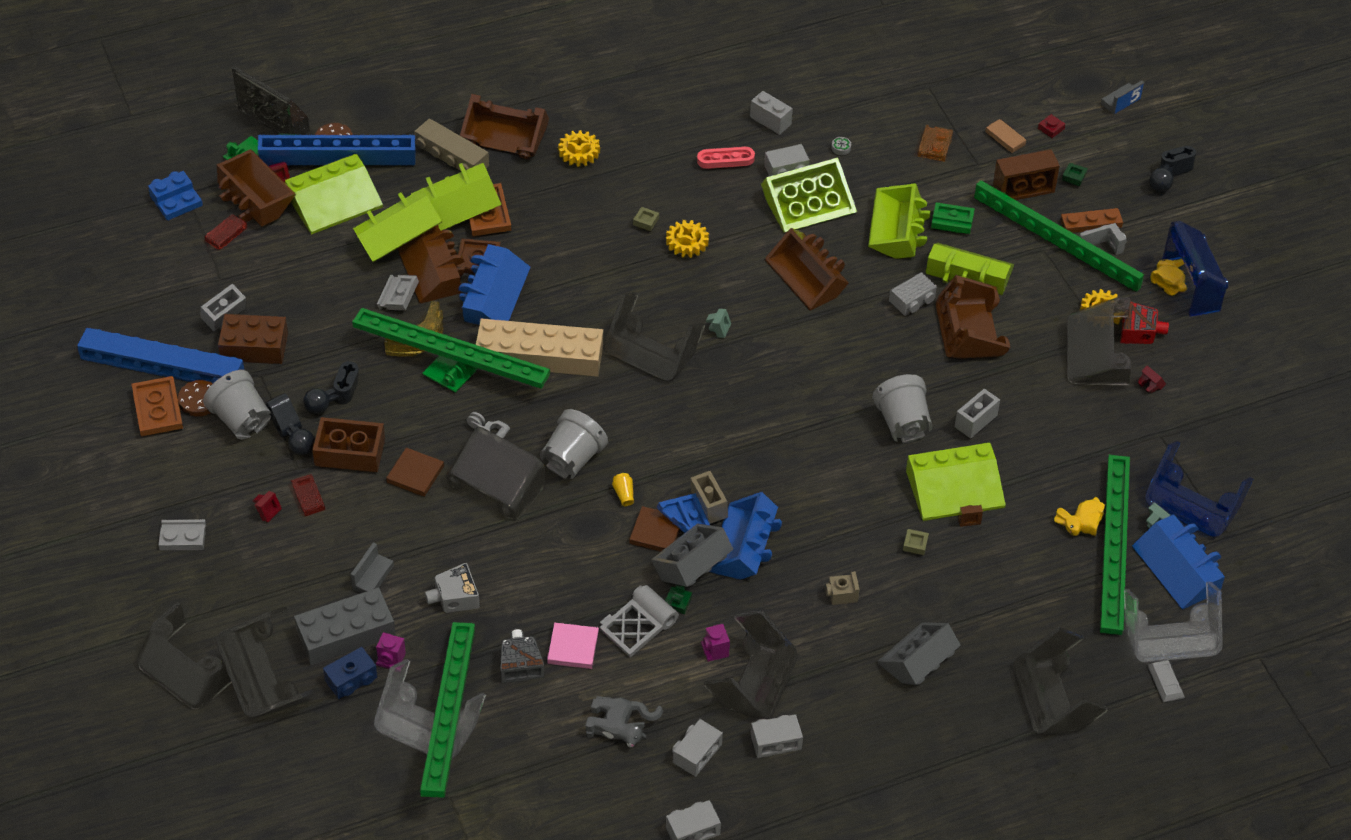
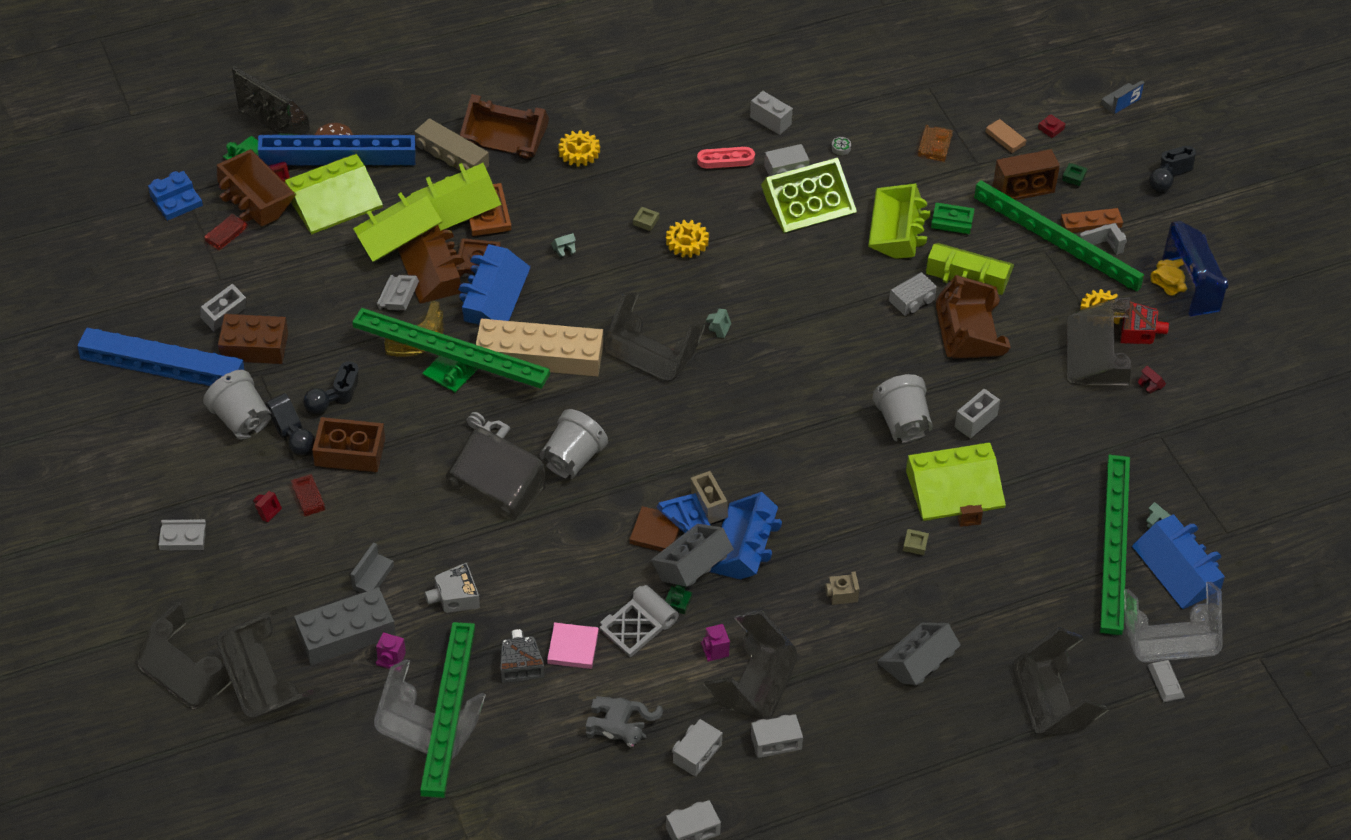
(157, 406): dark orange plate -> none
(191, 397): reddish brown tile -> none
(350, 673): dark blue brick -> none
(415, 472): reddish brown tile -> none
(565, 241): none -> sand green tile
(623, 486): yellow cone -> none
(807, 269): reddish brown piece -> none
(1085, 519): yellow animal -> none
(1188, 505): clear blue windscreen -> none

